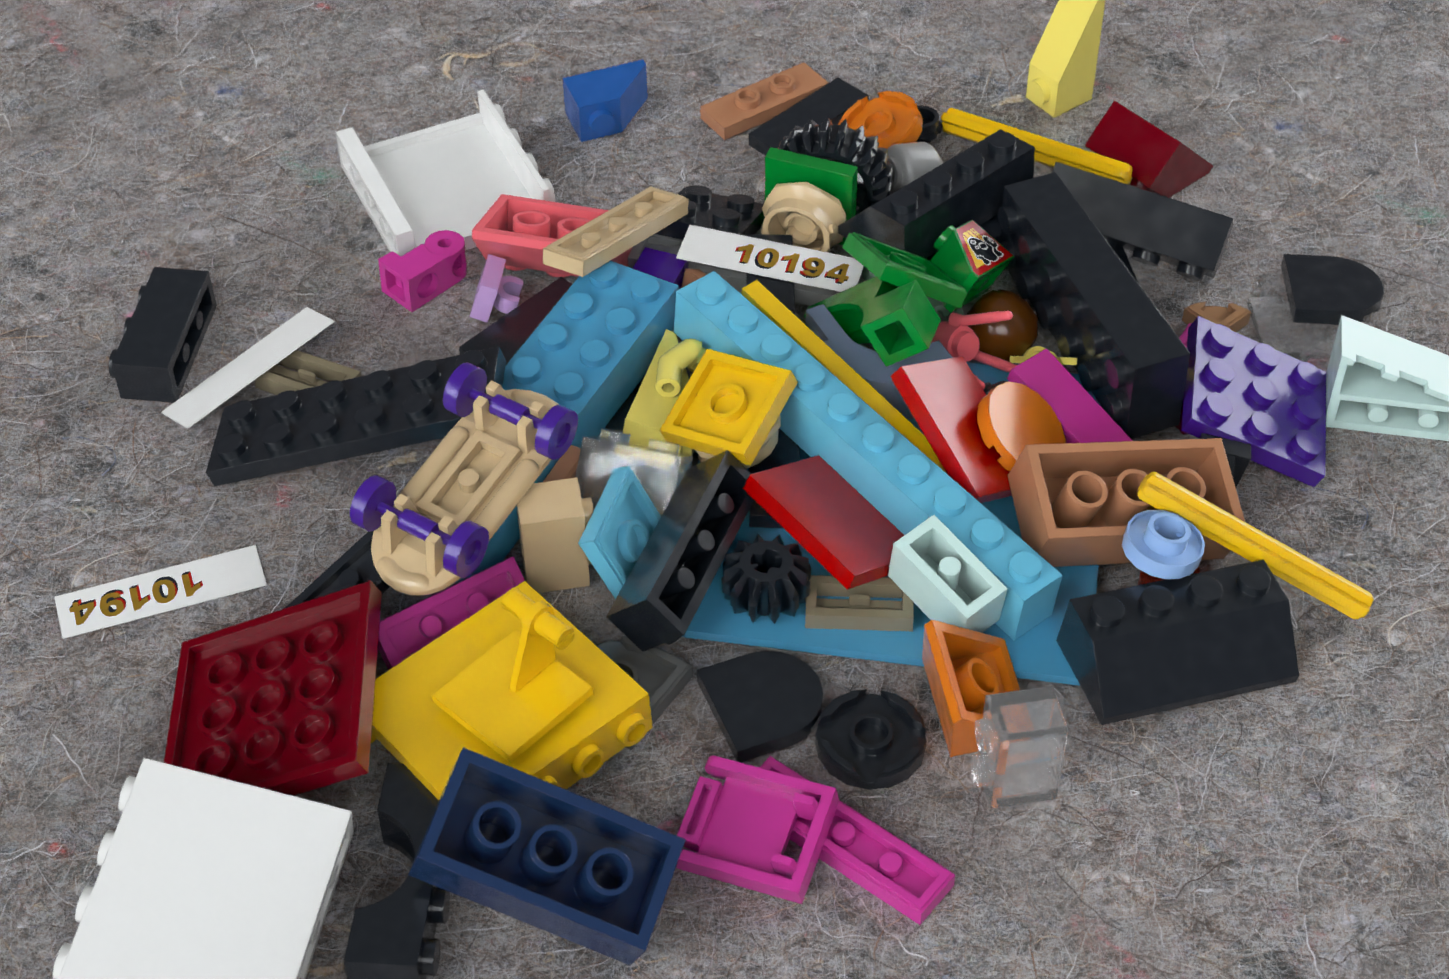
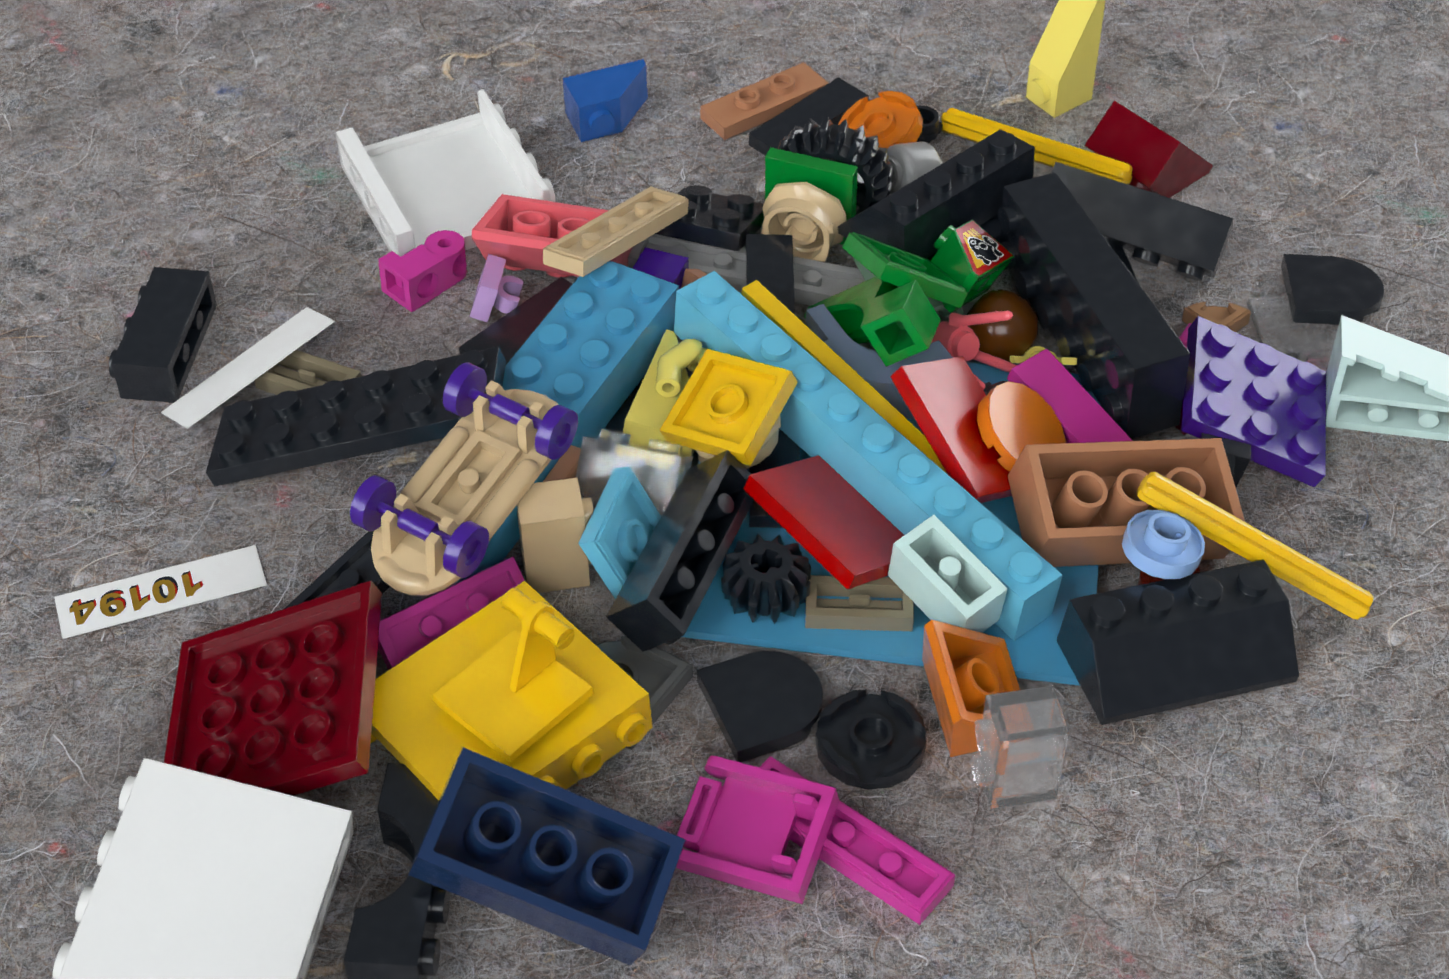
(770, 259): white sticker -> none

